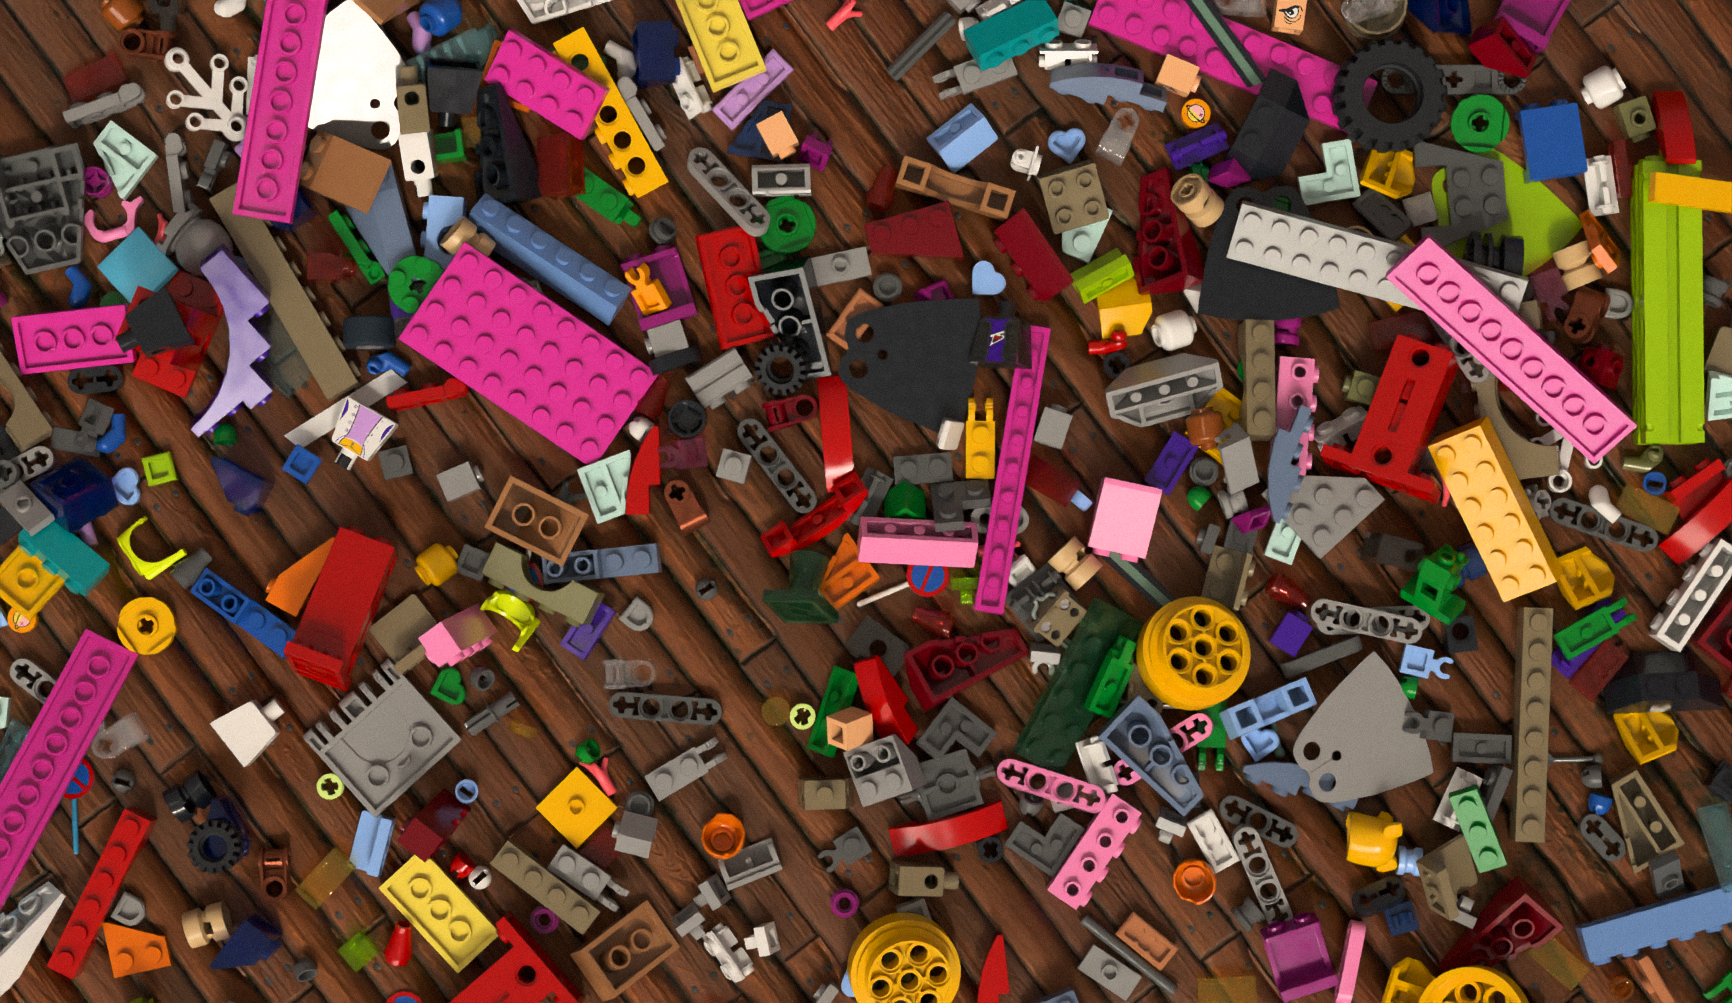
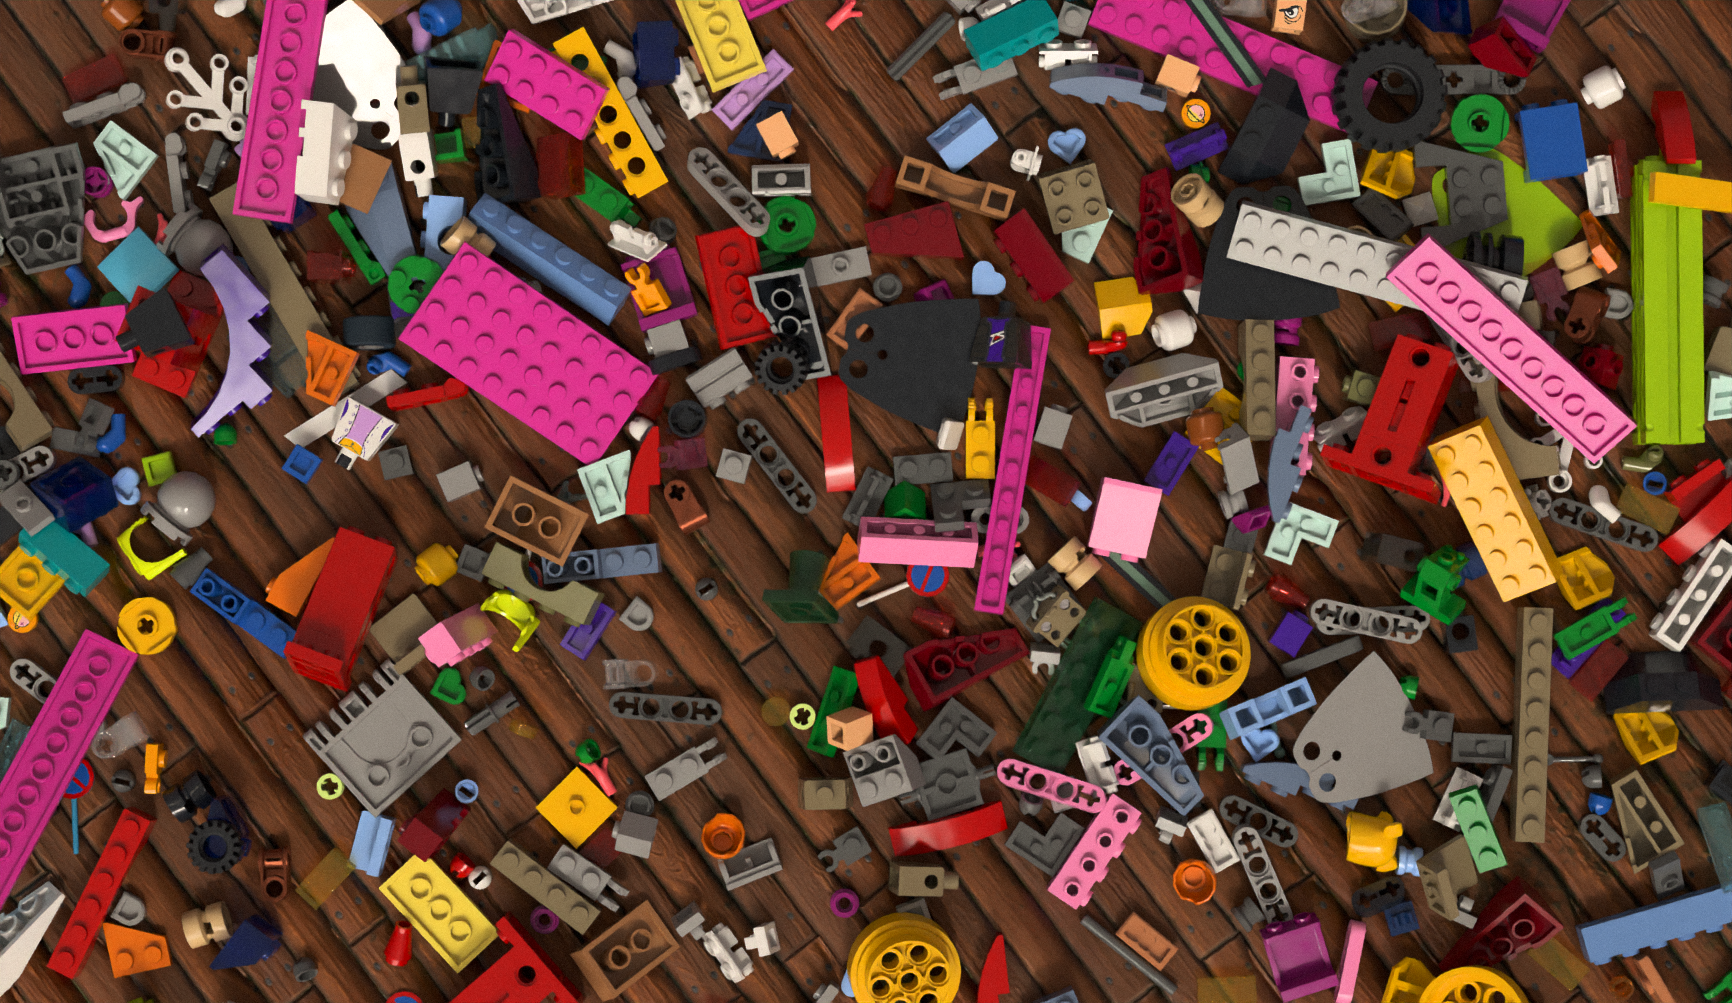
(155, 760): none -> light orange plate
(182, 503): none -> light grey tile
(241, 486): clear blue slope -> none
(249, 729): white torso -> none
(325, 152): none -> white wedge
(327, 368): none -> orange wing
(358, 951): clear neon green tile -> none
(635, 241): none -> white hinge
(712, 892): light grey tile -> none
(788, 412): dark red piece -> none
(815, 152): magenta tile -> none
(818, 522): red slope -> none
(965, 586): clear neon green tile -> none
(999, 848): black bush -> none
(1102, 275): lime panel -> none
(1109, 972): light grey plate -> none
(1116, 140): clear piece -> none
(1197, 497): green hinge -> none
(1203, 471): dark grey plate -> none
(1206, 538): dark grey plate -> none
(1228, 174): magenta slope -> none
(1329, 509): light grey plate -> none
(1420, 662): light blue plate -> none
(1634, 119): olive brick -> none

